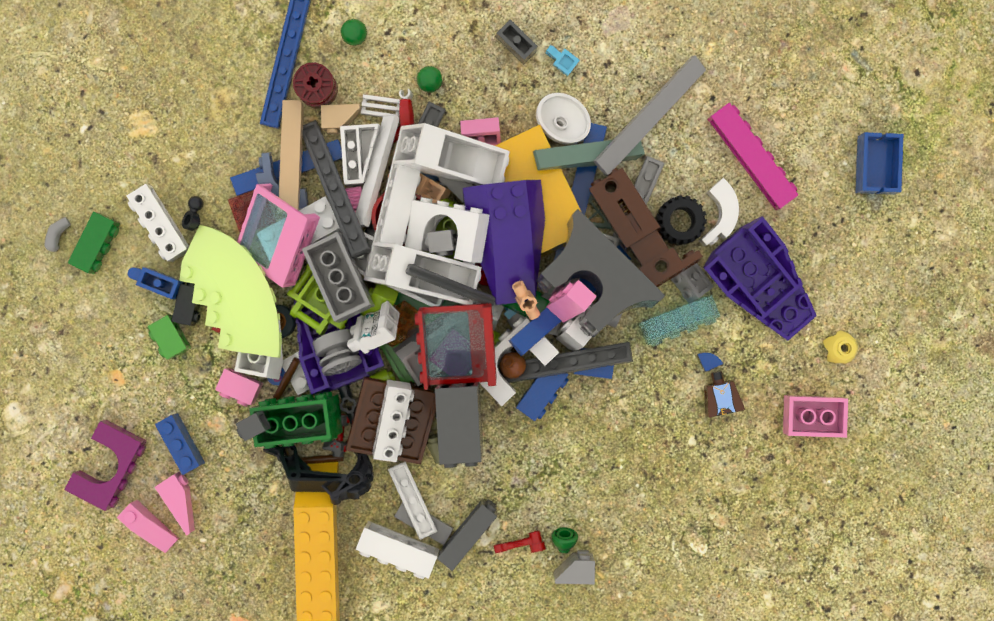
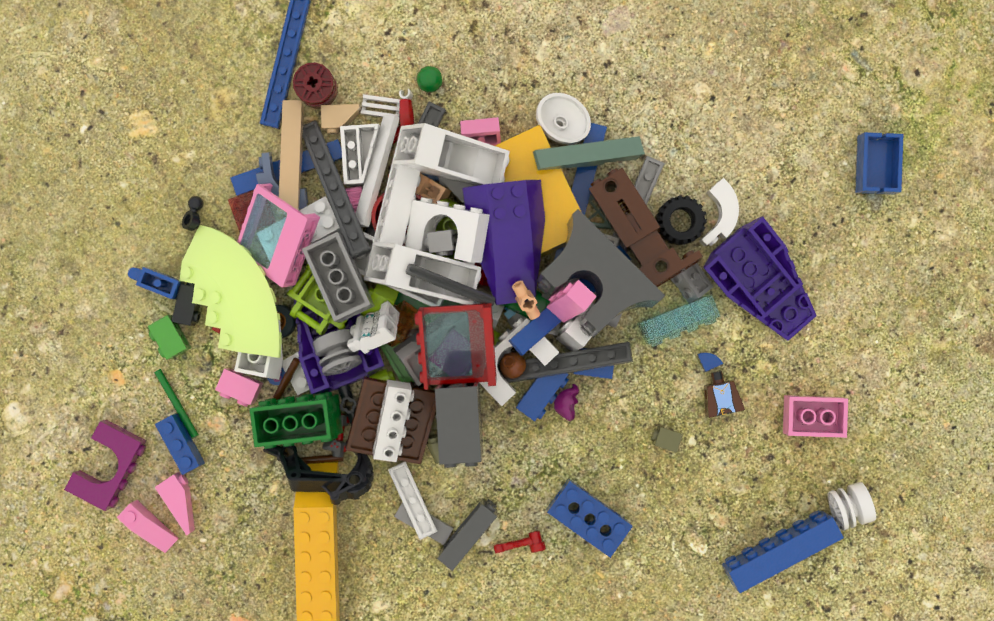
(54, 233): light grey arm -> none
(94, 243): green brick -> none
(158, 222): white brick -> none
(176, 403): none -> green bar
(252, 426): dark grey brick -> none
(353, 32): green piece -> none
(397, 550): white brick -> none
(517, 42): dark grey brick -> none
(564, 61): medium azure plate -> none
(564, 539): green brick -> none
(566, 401): none -> magenta hair
(576, 569): light grey slope -> none
(589, 530): none -> blue brick
(649, 115): light grey tile -> none
(666, 438): none -> olive brick
(753, 156): dark pink brick -> none
(782, 550): none -> blue brick
(834, 343): light yellow piece -> none
(851, 506): none -> white wheel

